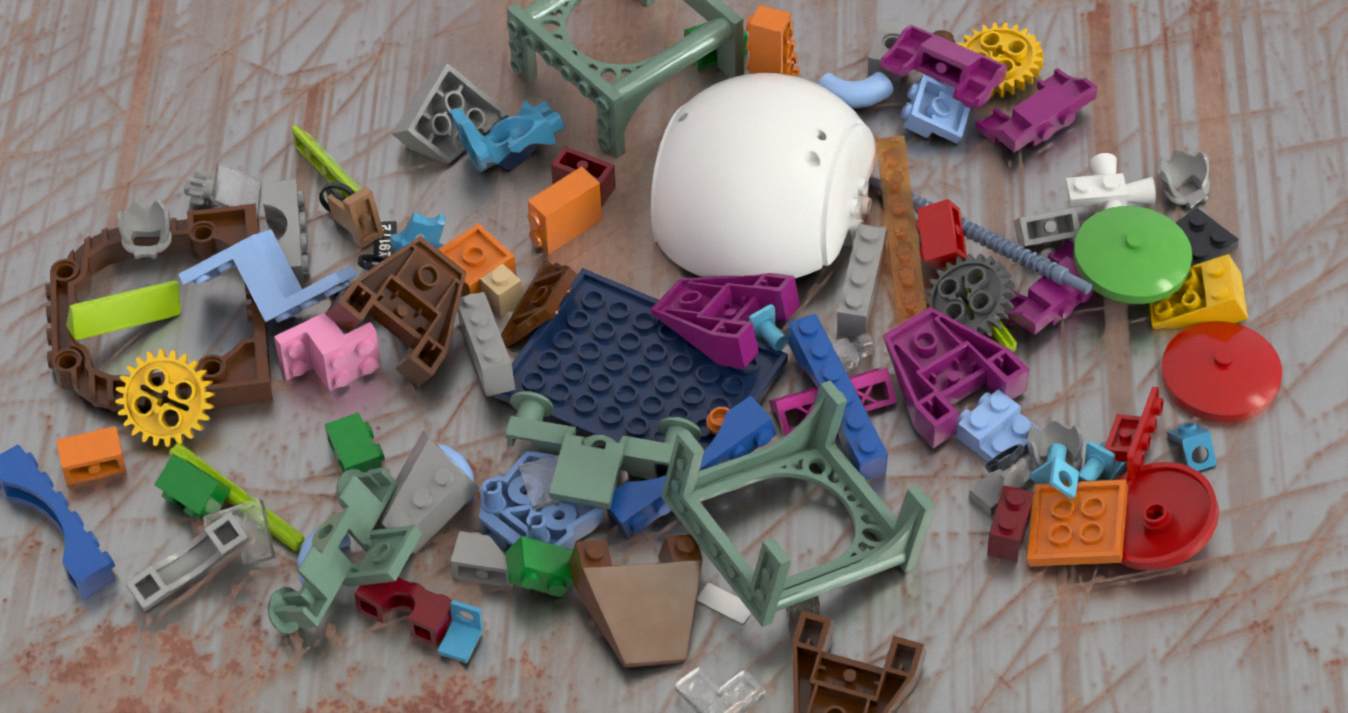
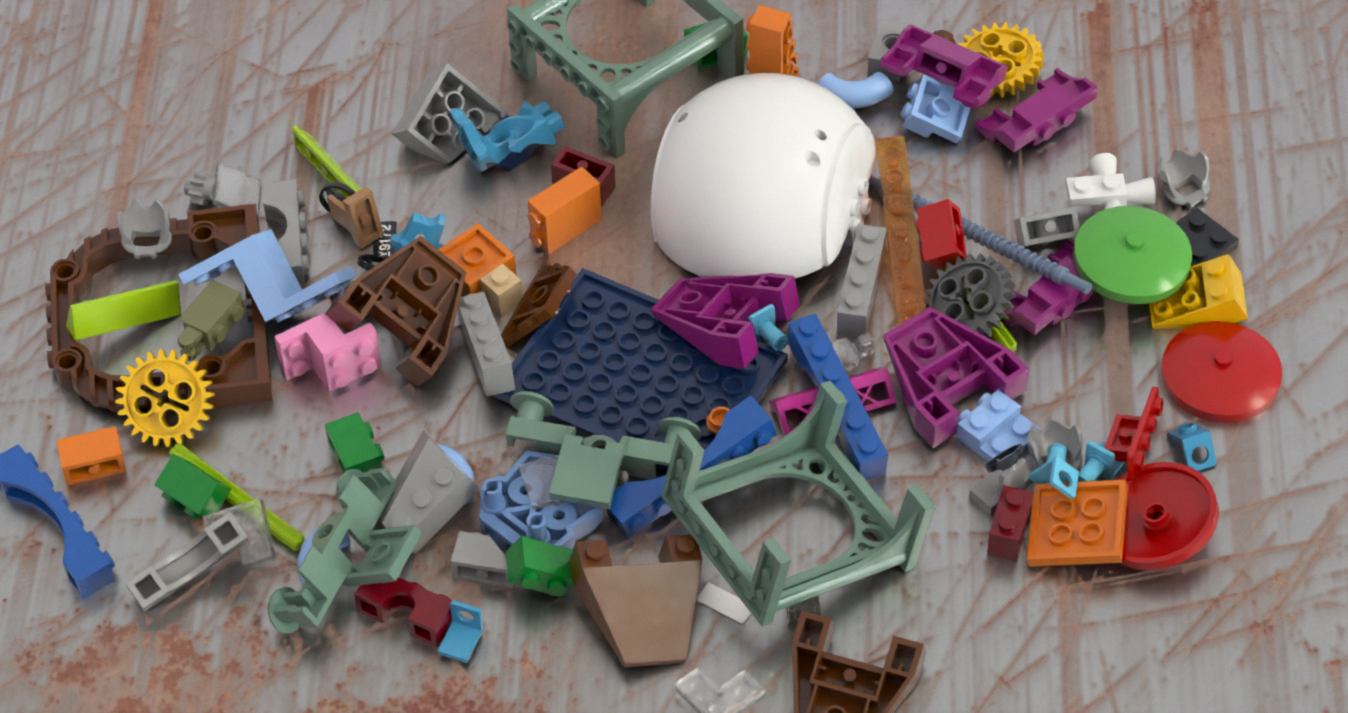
(209, 318): none -> olive hinge

